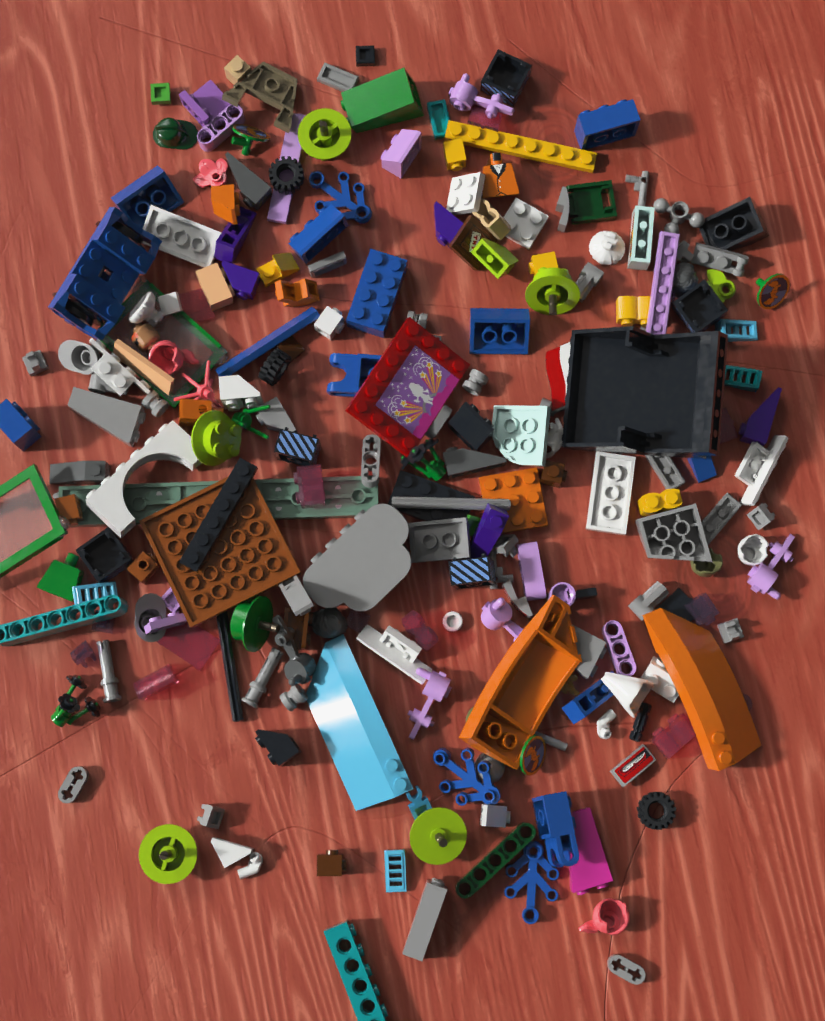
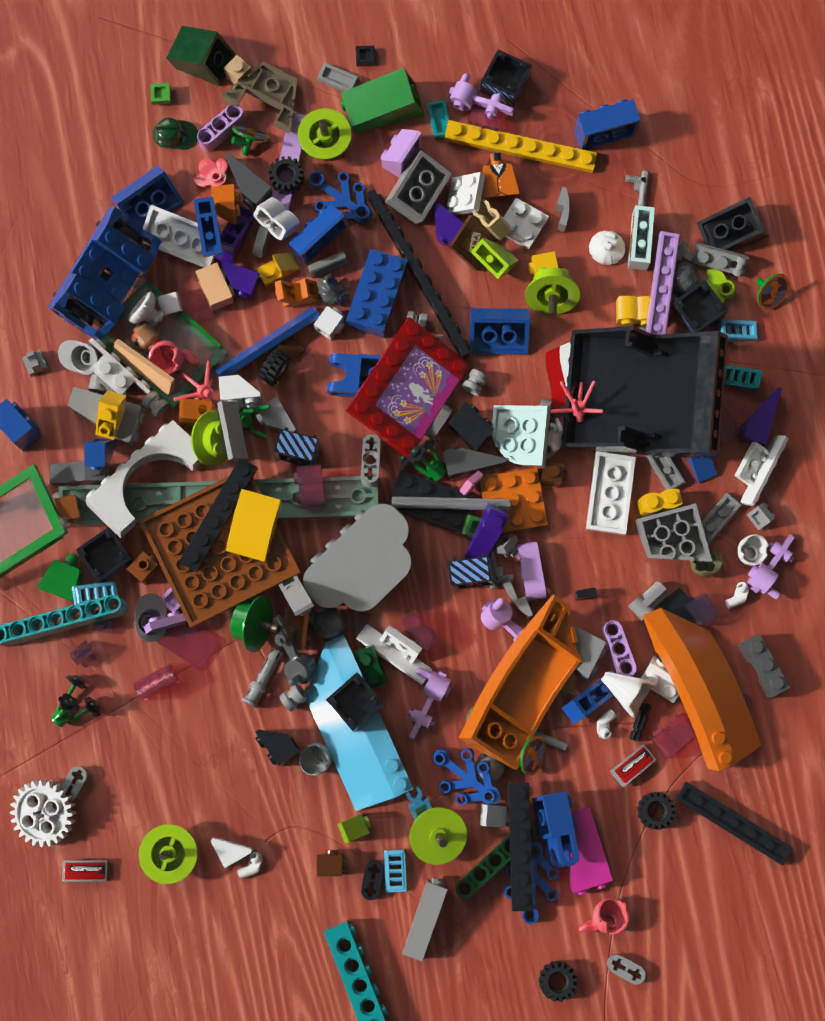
(42, 812): none -> white gear
(84, 871): none -> slope
(98, 452): none -> blue slope
(109, 680): light grey pin -> none
(110, 414): none -> yellow slope
(201, 54): none -> dark green slope
(204, 103): medium lavender bracket -> none
(208, 226): none -> blue slope
(212, 816): light grey tile -> none
(229, 667): black axle -> none
(232, 431): none -> light grey tile
(253, 525): none -> yellow slope
(261, 242): none -> light grey beam
(276, 218): none -> white brick
(315, 759): none -> light grey hair
(331, 290): none -> dark grey hair
(354, 827): none -> lime slope
(355, 702): none -> black container
(371, 666): none -> dark green plate
(377, 881): none -> black beam
(418, 187): none -> light grey brick
(423, 281): none -> black plate
(439, 540): light grey plate -> none
(452, 621): tile -> none
(454, 154): yellow brick -> none
(471, 483): none -> bright pink tile
(520, 847): none -> black plate
(557, 994): none -> black tyre
(564, 592): lavender wheel -> none
(578, 407): none -> coral plant
(587, 204): dark green container -> none
(587, 279): light grey piece -> none
(661, 206): light grey piece -> none
(730, 630): light grey tile -> none
(734, 823): none -> black plate
(739, 597): none -> white arm
(758, 655): none -> dark grey arch

